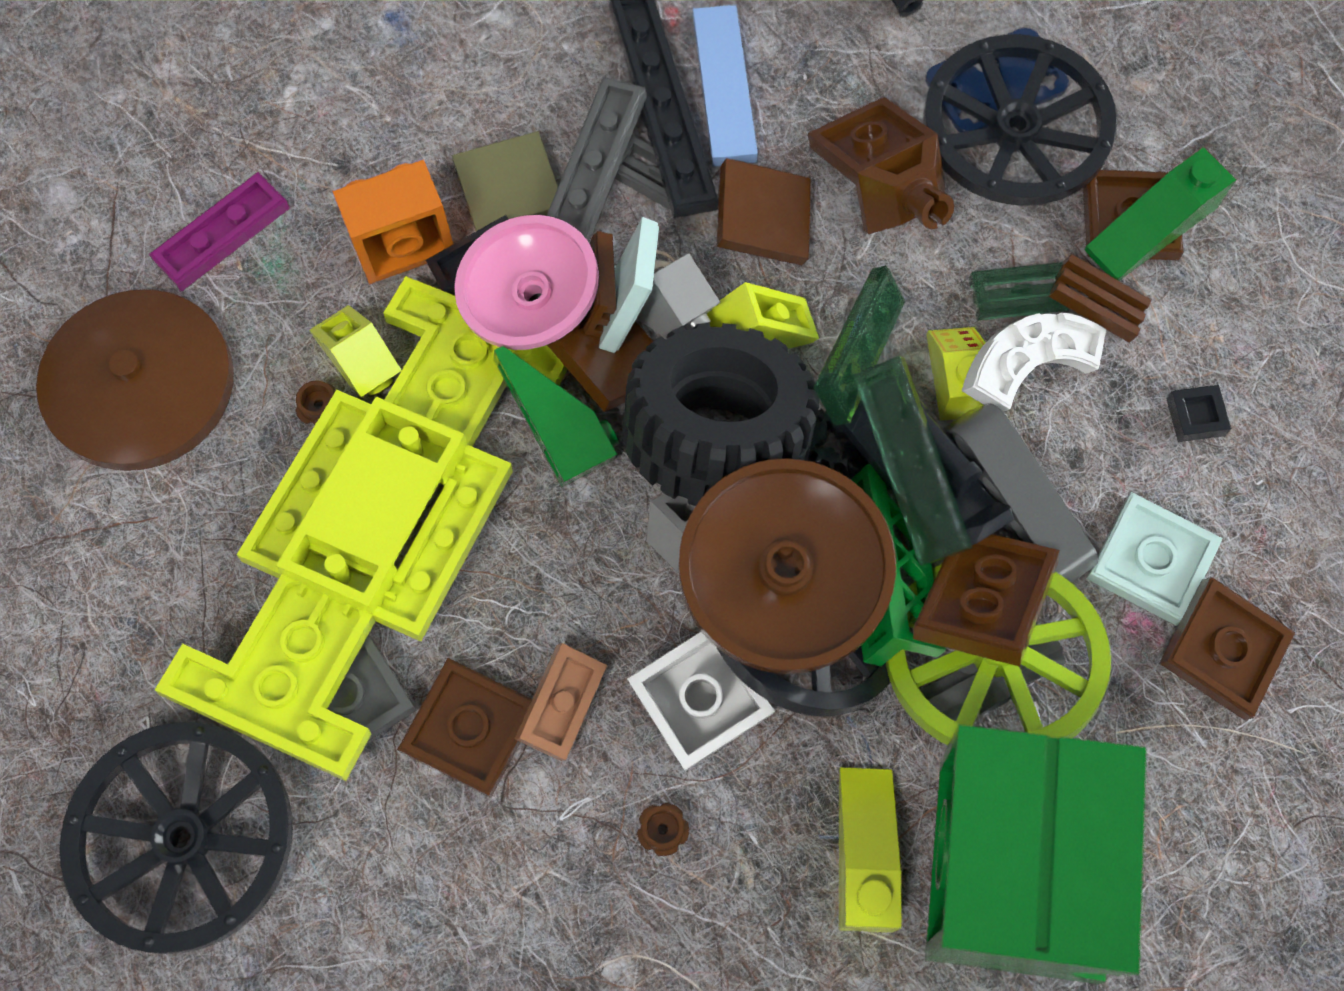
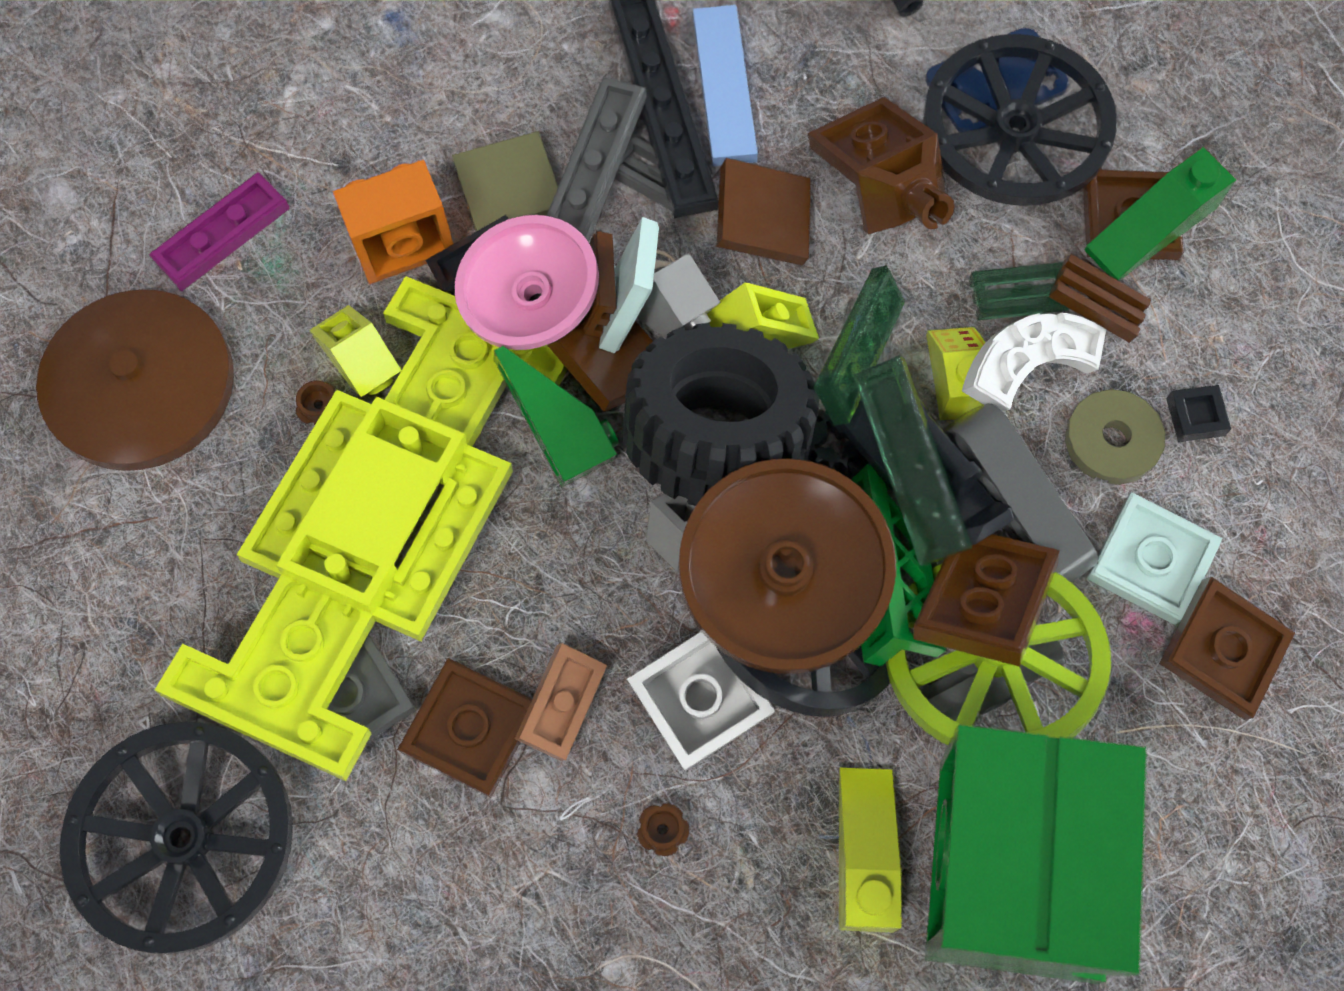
(1133, 418): none -> olive tile

